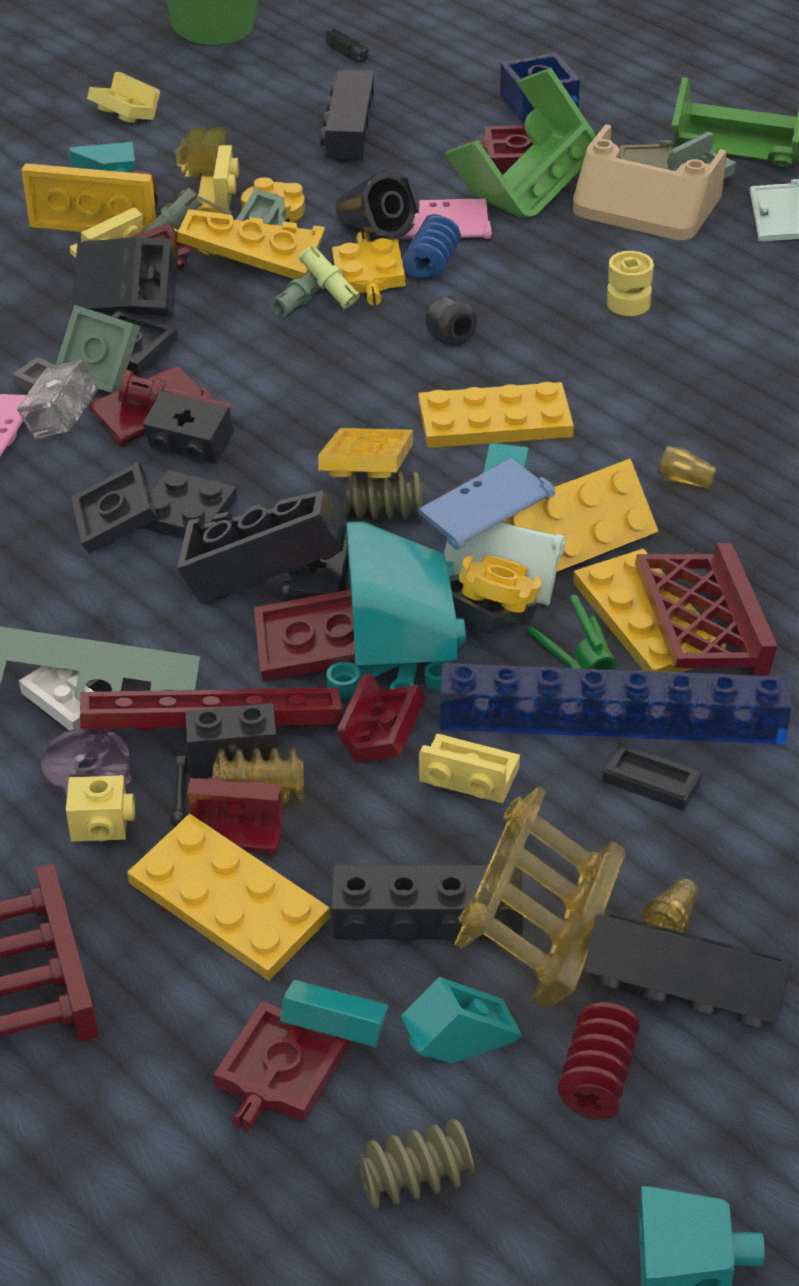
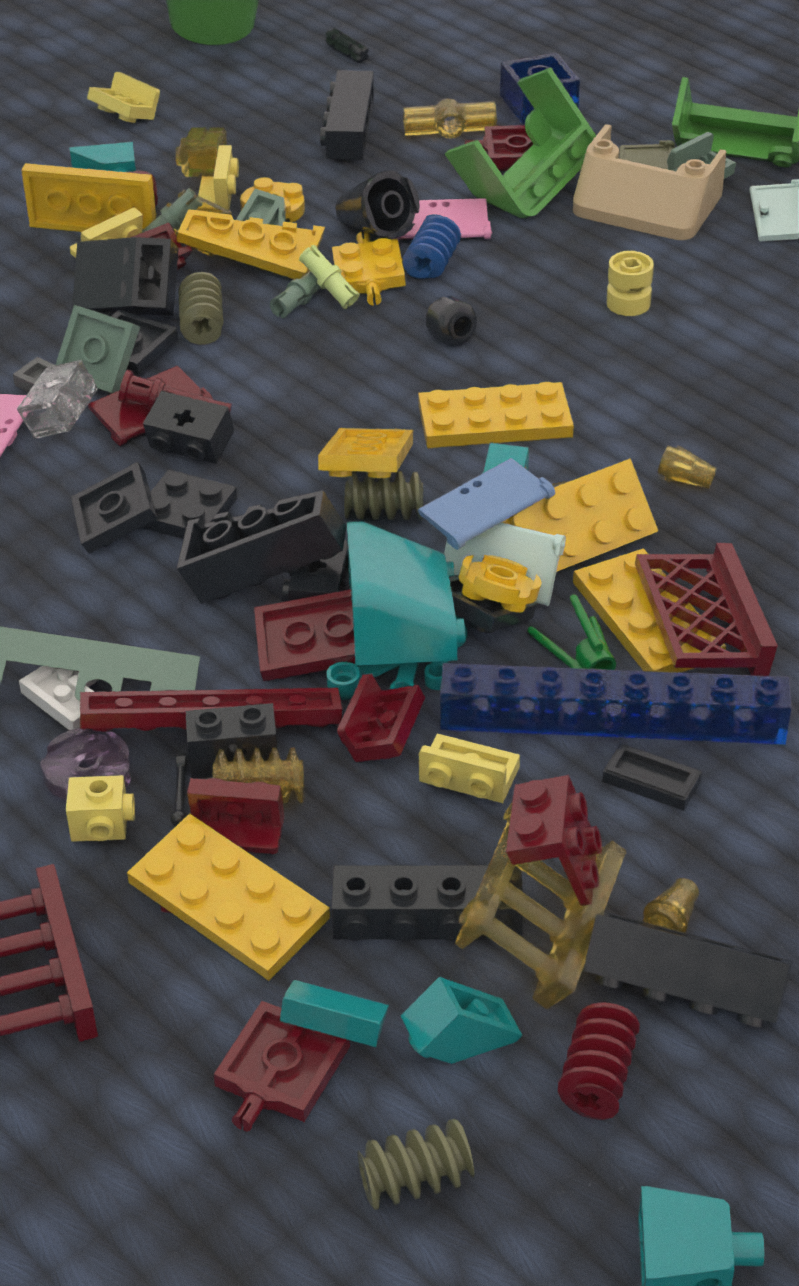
(200, 308): none -> olive piece
(430, 119): none -> clear yellow piece
(552, 823): none -> dark red bracket

